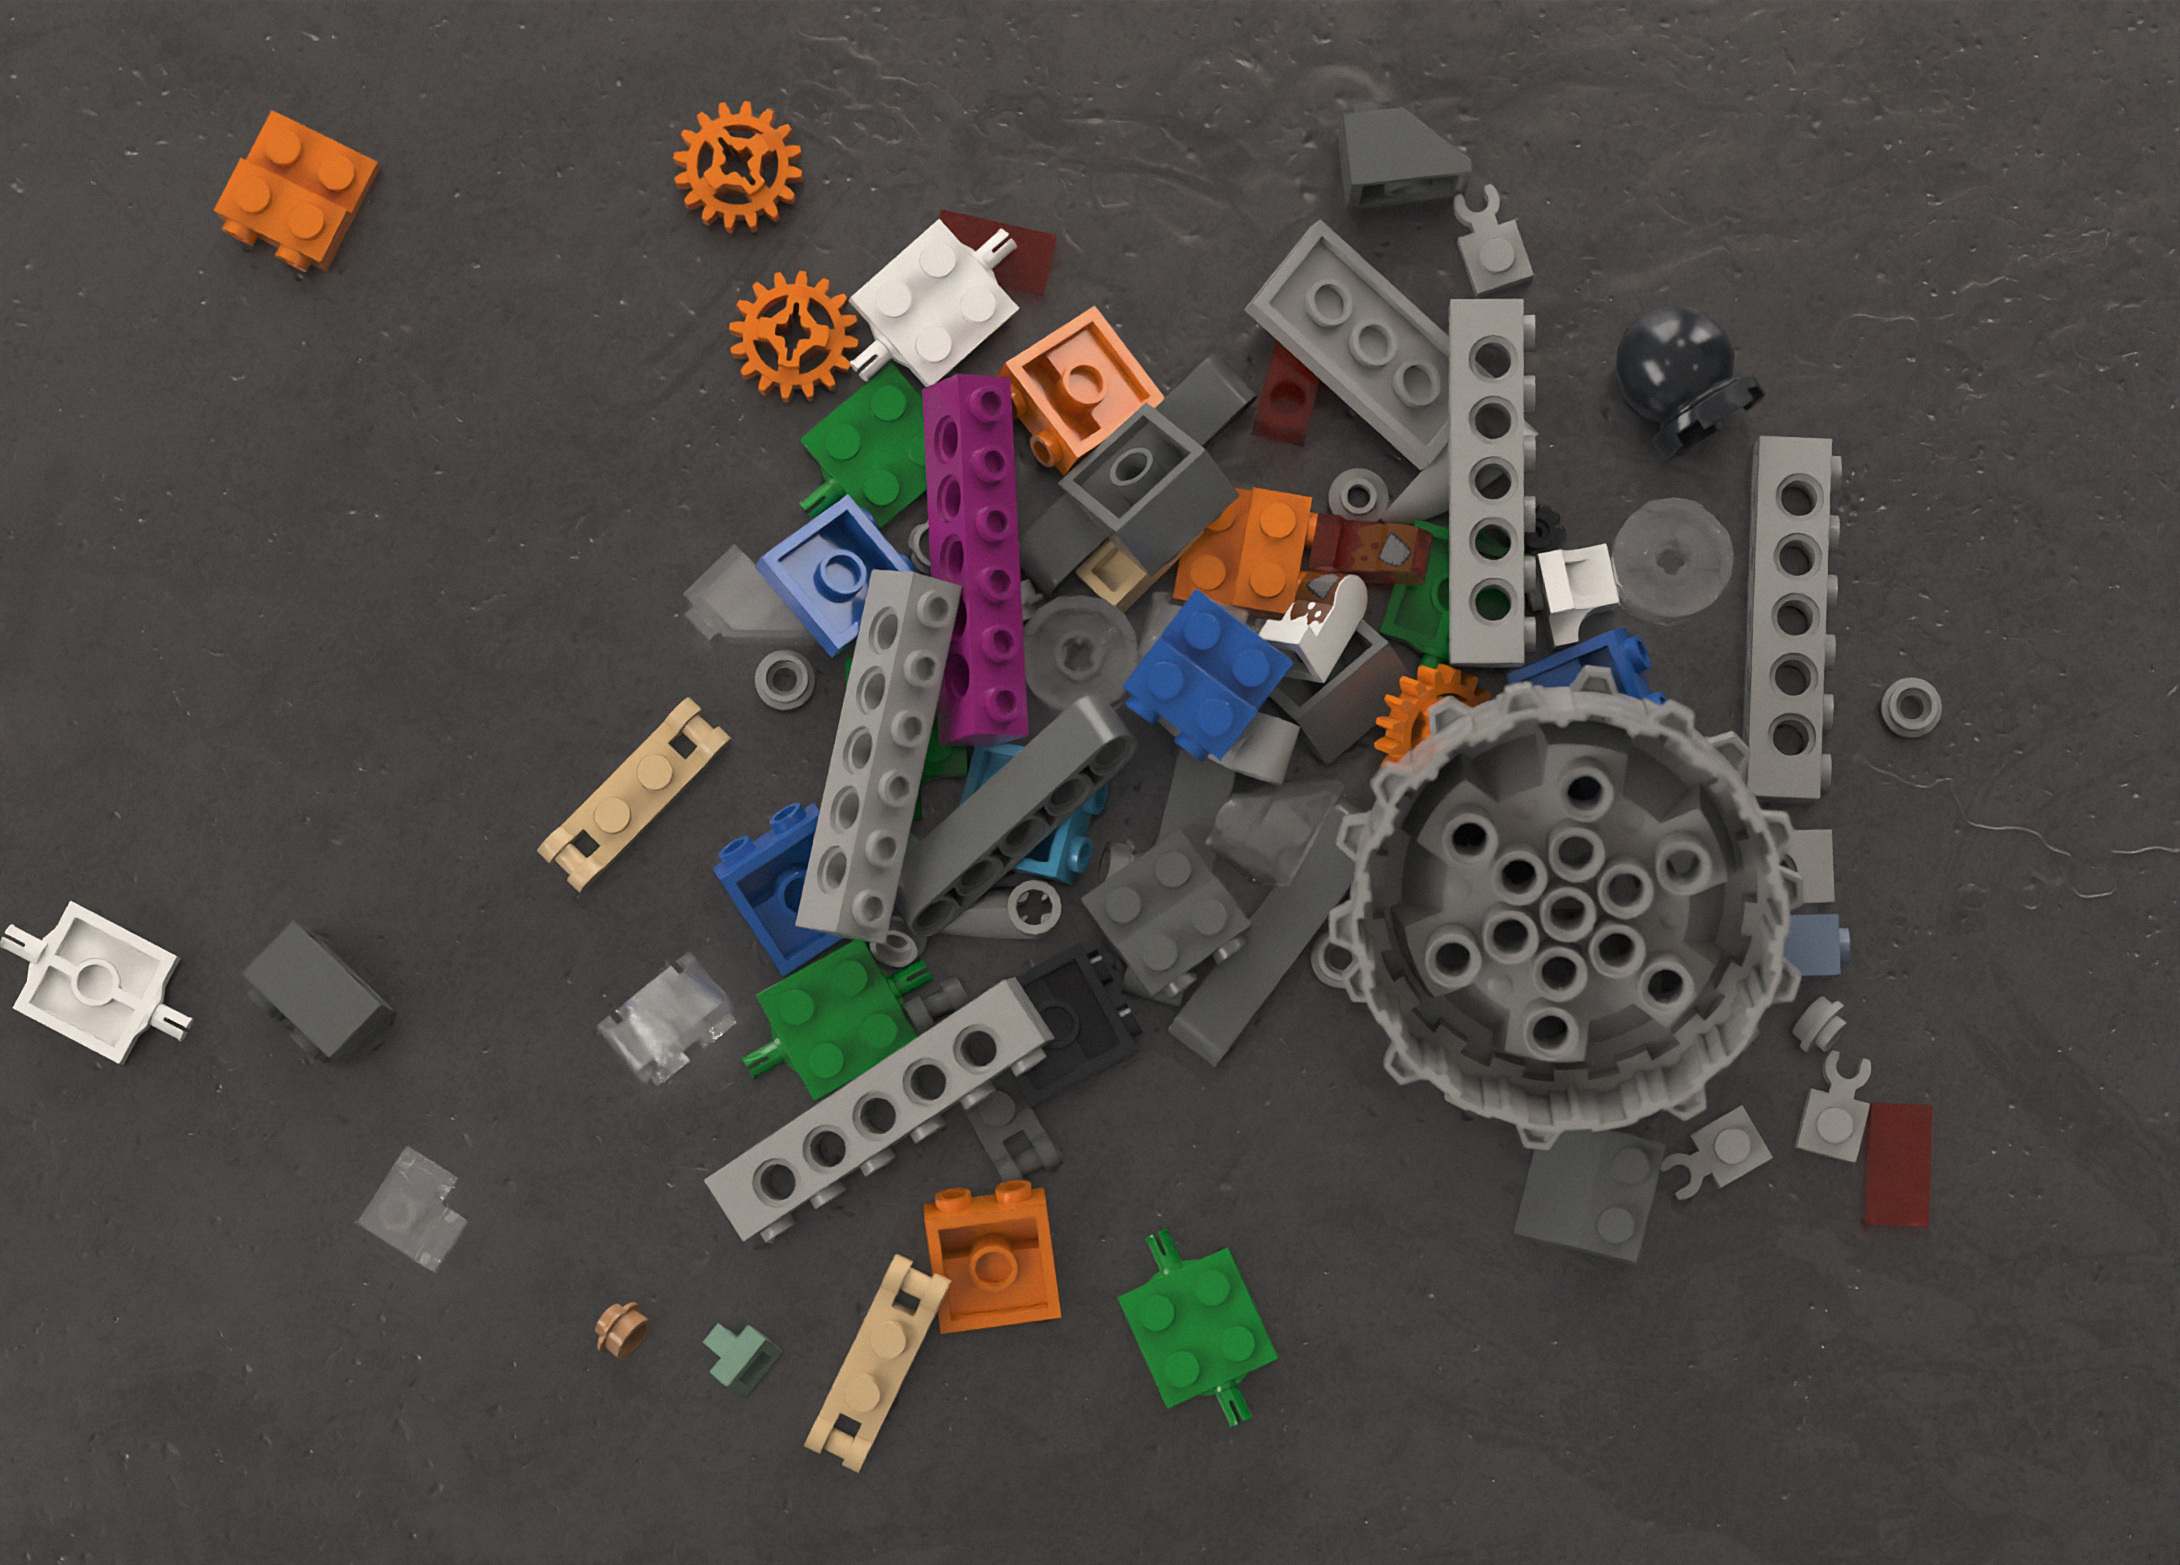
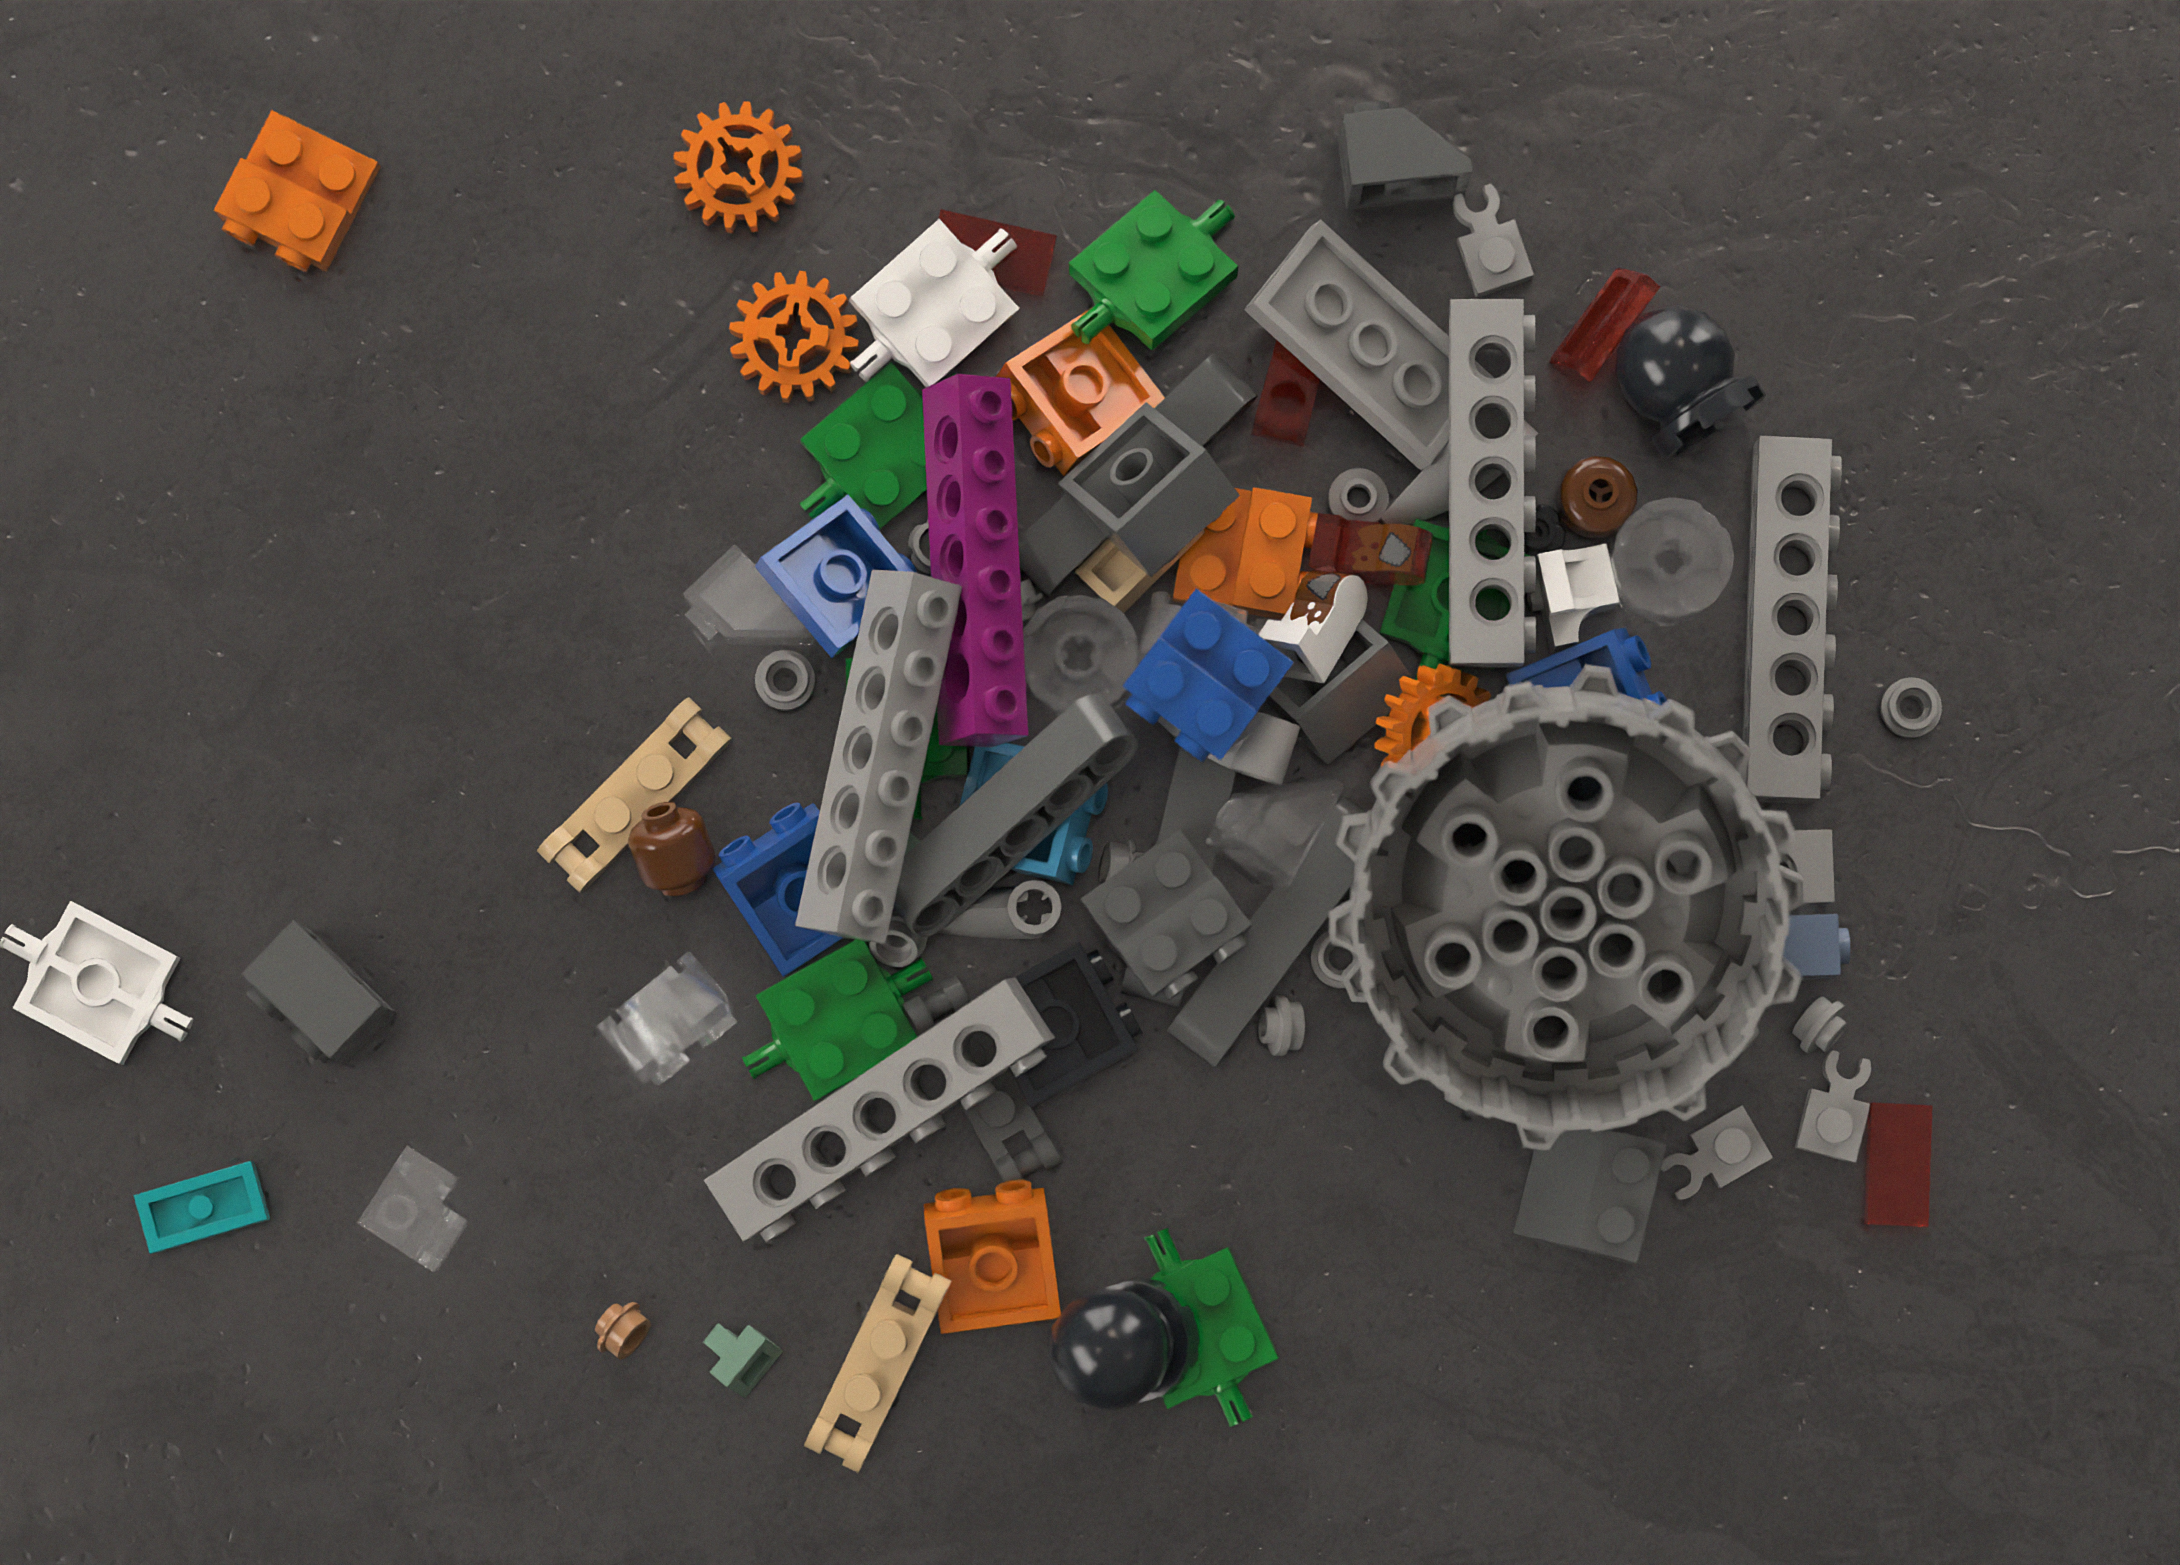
(202, 1207): none -> teal plate
(671, 849): none -> reddish brown head
(1123, 1344): none -> black tile
(1153, 270): none -> green plate
(1281, 1025): none -> light grey plate
(1593, 517): none -> reddish brown head
(1604, 324): none -> clear red tile

